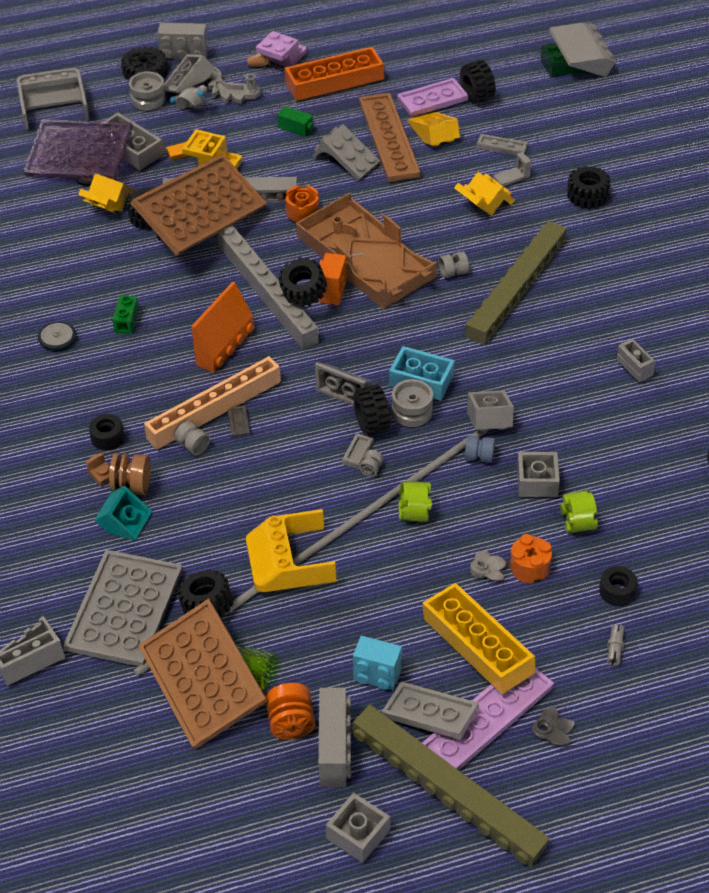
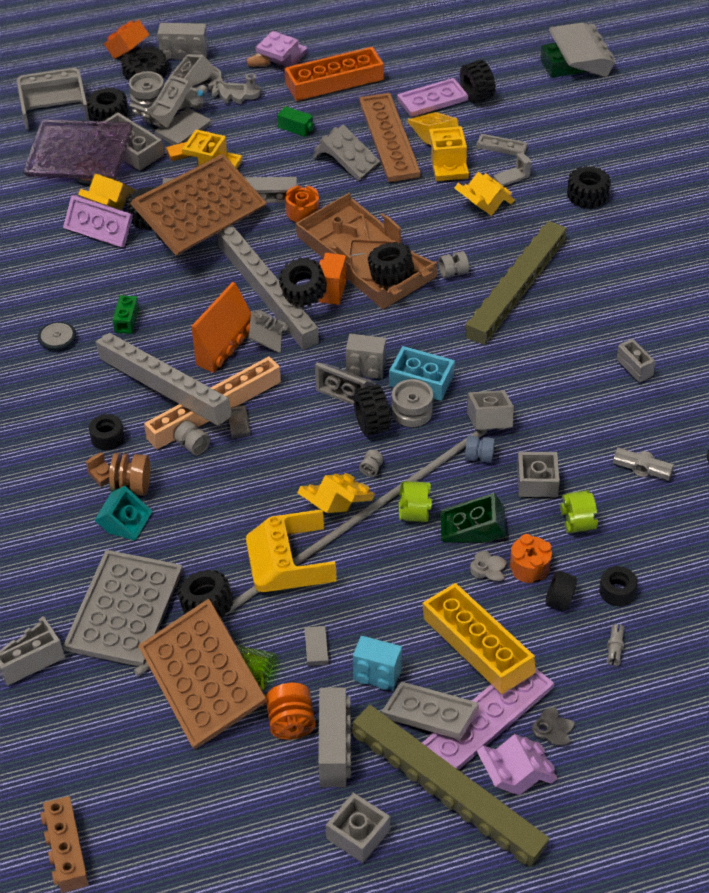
(65, 845): none -> medium nougat brick
(98, 221): none -> lavender plate
(106, 103): none -> black tyre
(126, 38): none -> orange brick
(164, 379): none -> light grey brick
(166, 103): none -> light grey bracket
(183, 126): none -> light grey tile
(266, 330): none -> light grey hinge
(316, 646): none -> light grey tile
(336, 493): none -> yellow bracket
(357, 450): light grey tile -> none
(366, 356): none -> light grey brick
(390, 263): none -> black tyre
(448, 153): none -> yellow bracket
(474, 520): none -> dark green slope
(517, 764): none -> lavender bracket
(561, 590): none -> black tyre
(643, 463): none -> light grey piece

